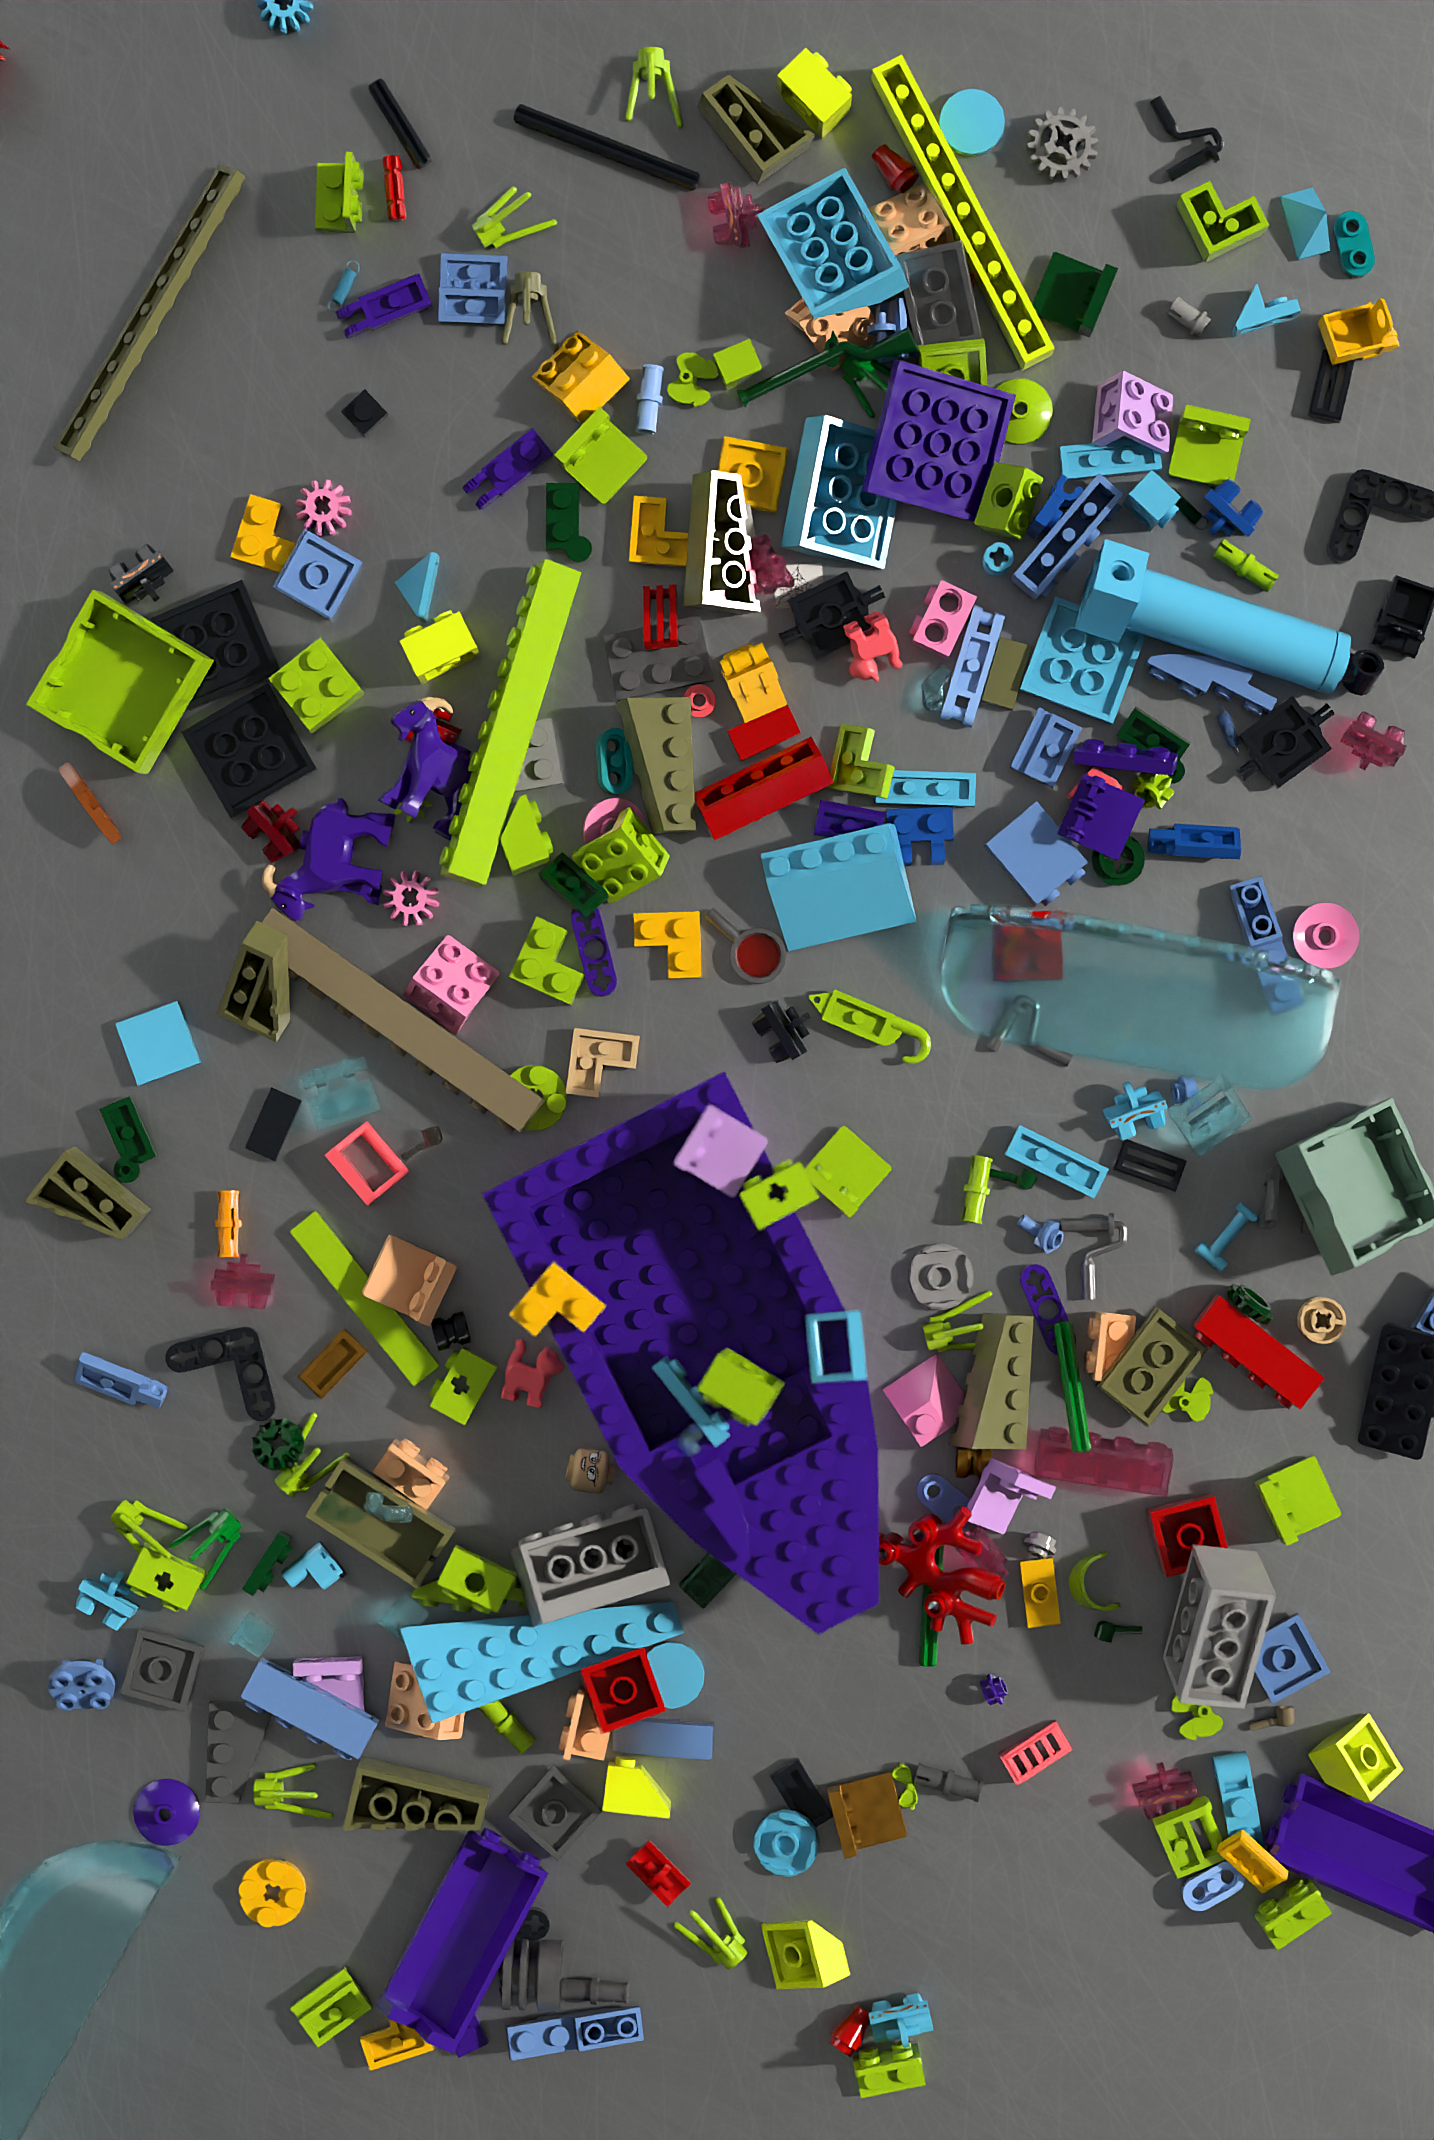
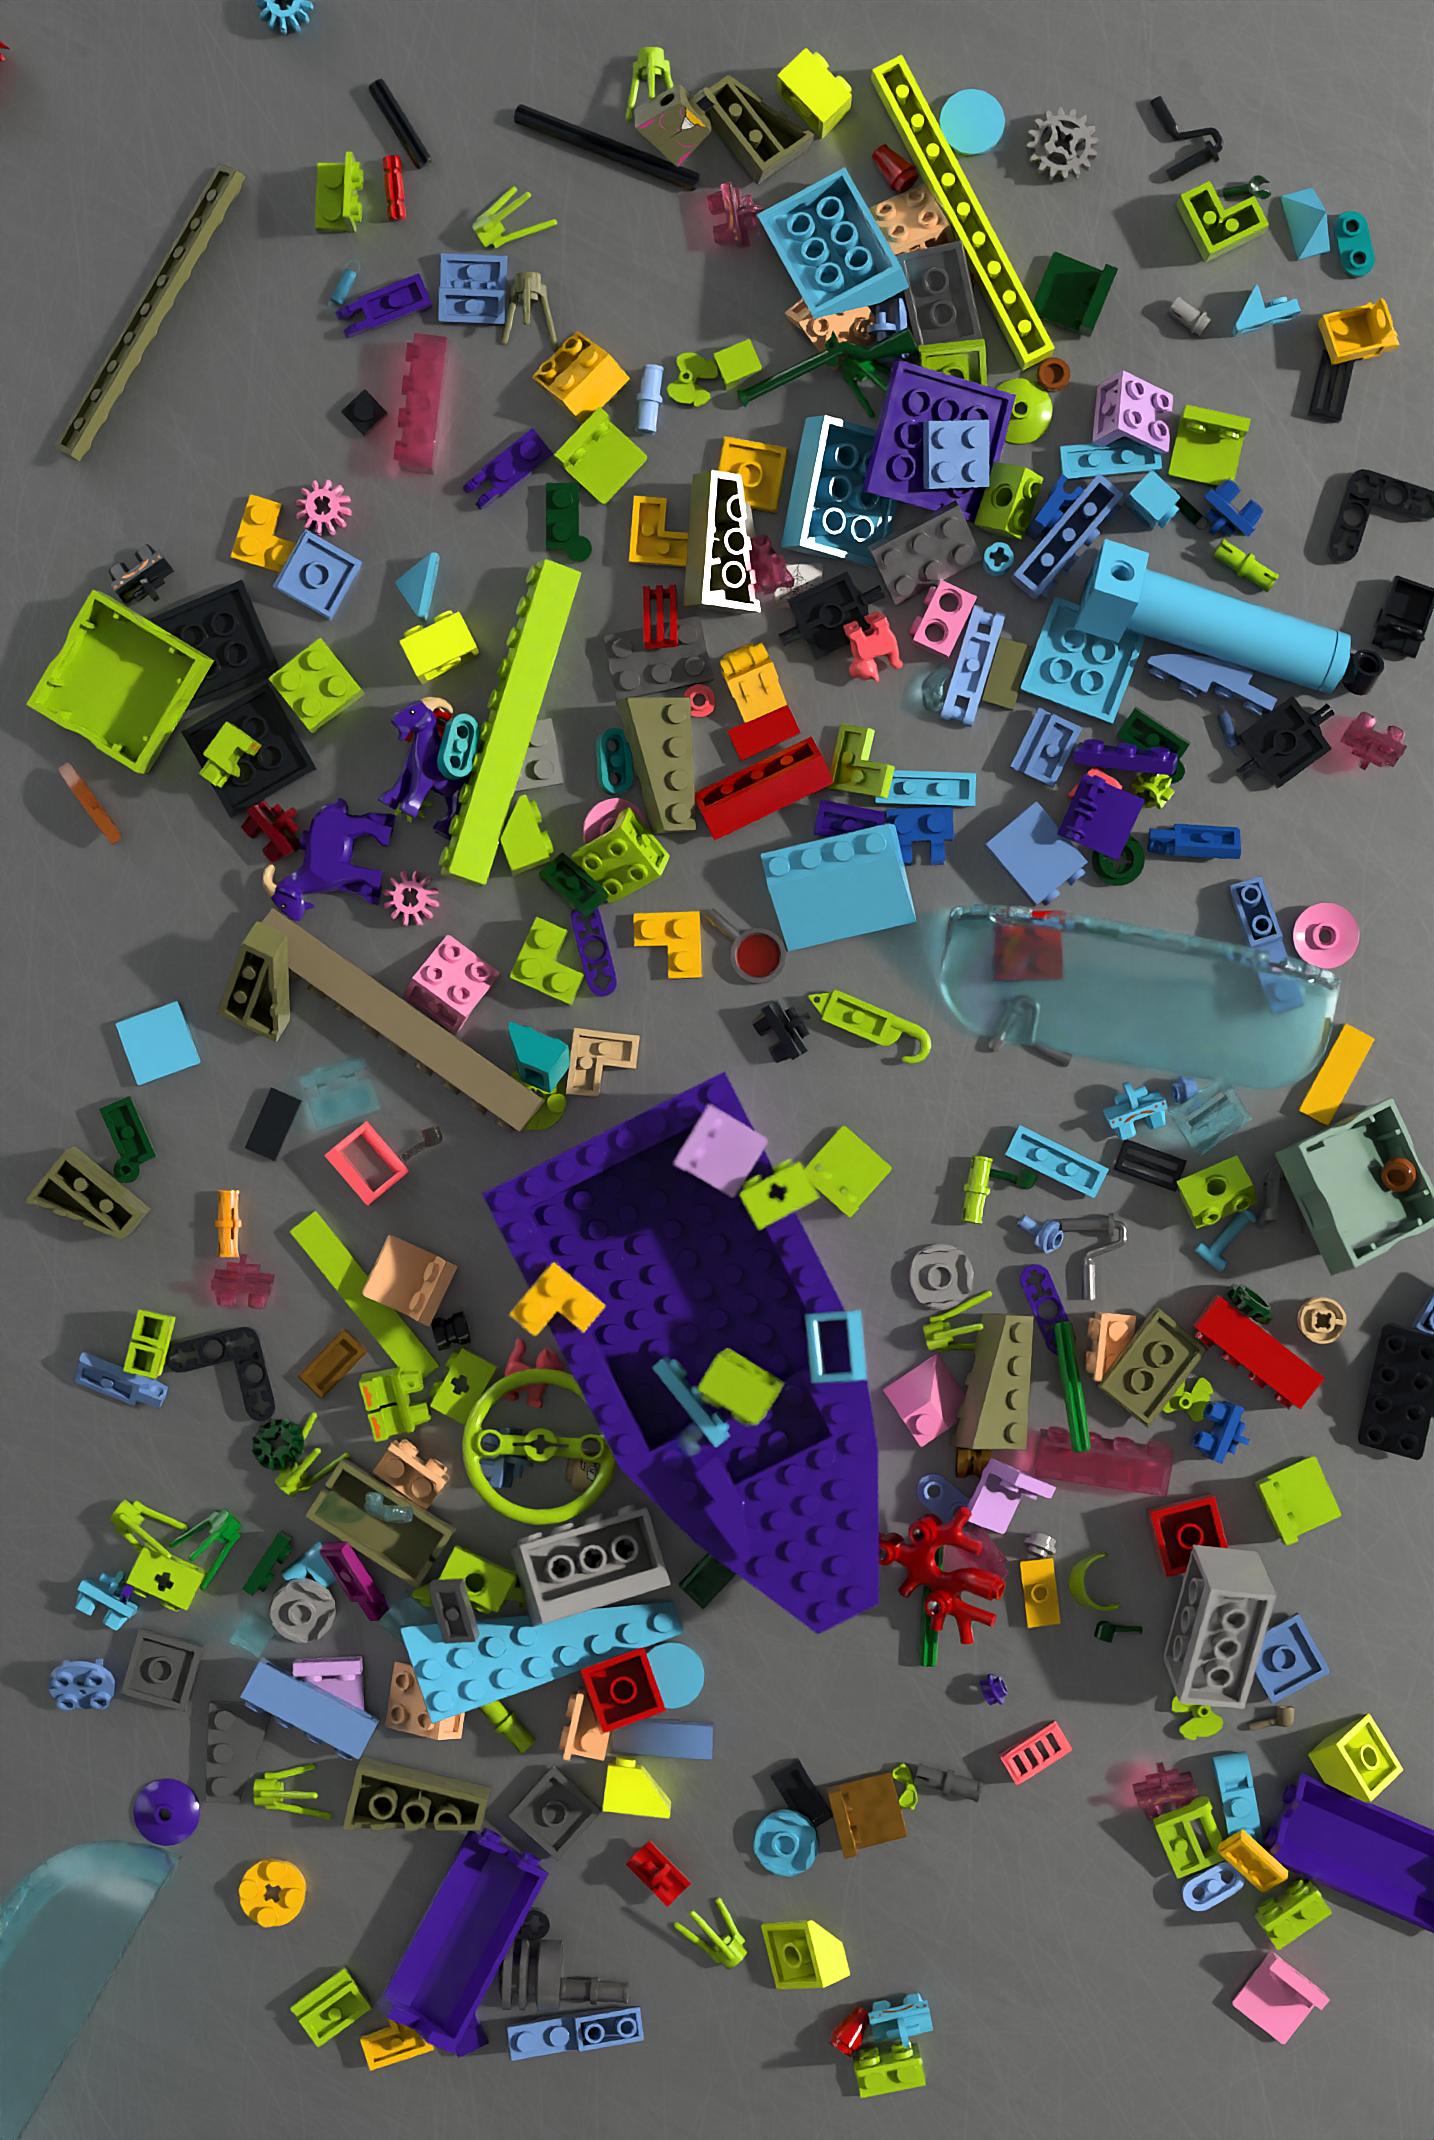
(126, 1594): none -> dark purple piece
(151, 1343): none -> lime hips
(225, 752): none -> lime hips
(302, 1610): none -> light grey tile
(354, 1578): none -> magenta hinge
(389, 1402): none -> lime hips
(423, 403): none -> clear pink brick
(453, 1610): none -> dark grey plate
(458, 749): none -> teal plate
(473, 1451): none -> lime piece
(505, 1467): none -> medium blue hips
(538, 1058): none -> teal slope
(676, 121): none -> olive torso
(925, 552): none -> flat silver plate
(956, 454): none -> medium blue plate
(1053, 374): none -> dark orange tile
(1225, 1177): none -> lime brick
(1225, 1432): none -> blue hips
(1251, 187): none -> dark green hand
(1278, 1998): none -> bright pink bracket
(1336, 1074): none -> yellow tile
(1398, 1174): none -> dark orange tile

